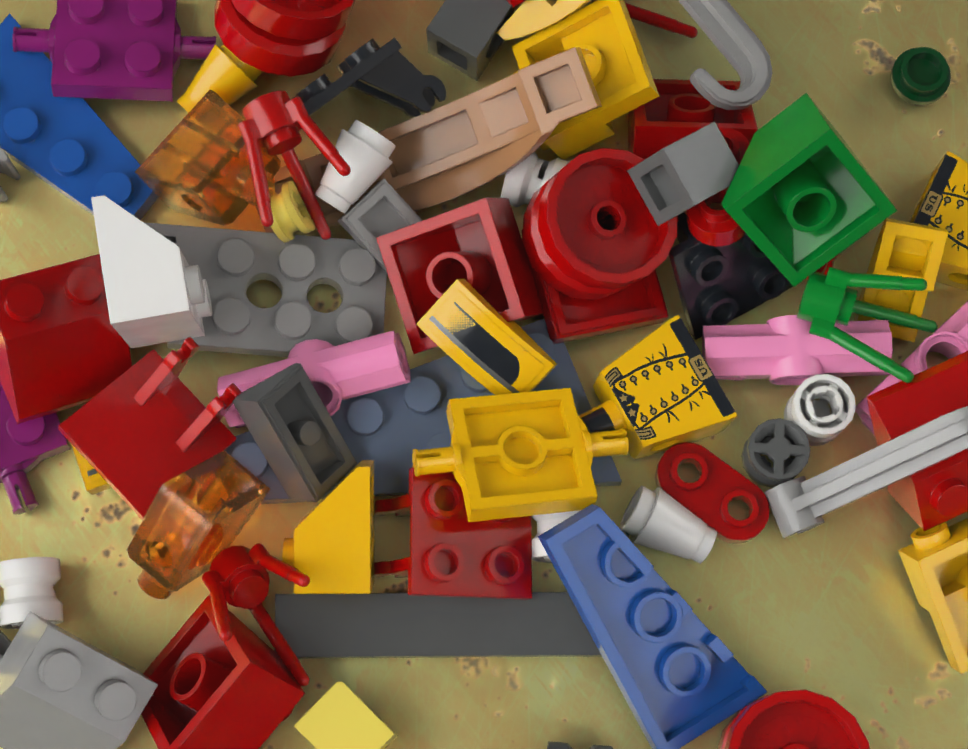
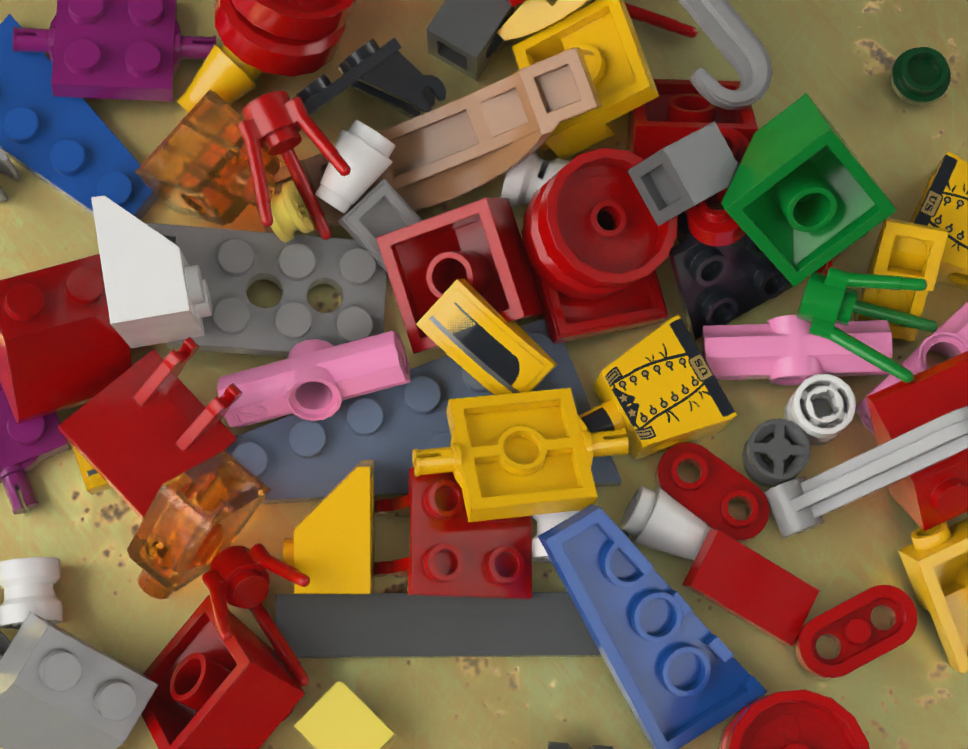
(295, 433): dark grey slope -> none
(750, 587): none -> red tile
(854, 633): none -> red plate

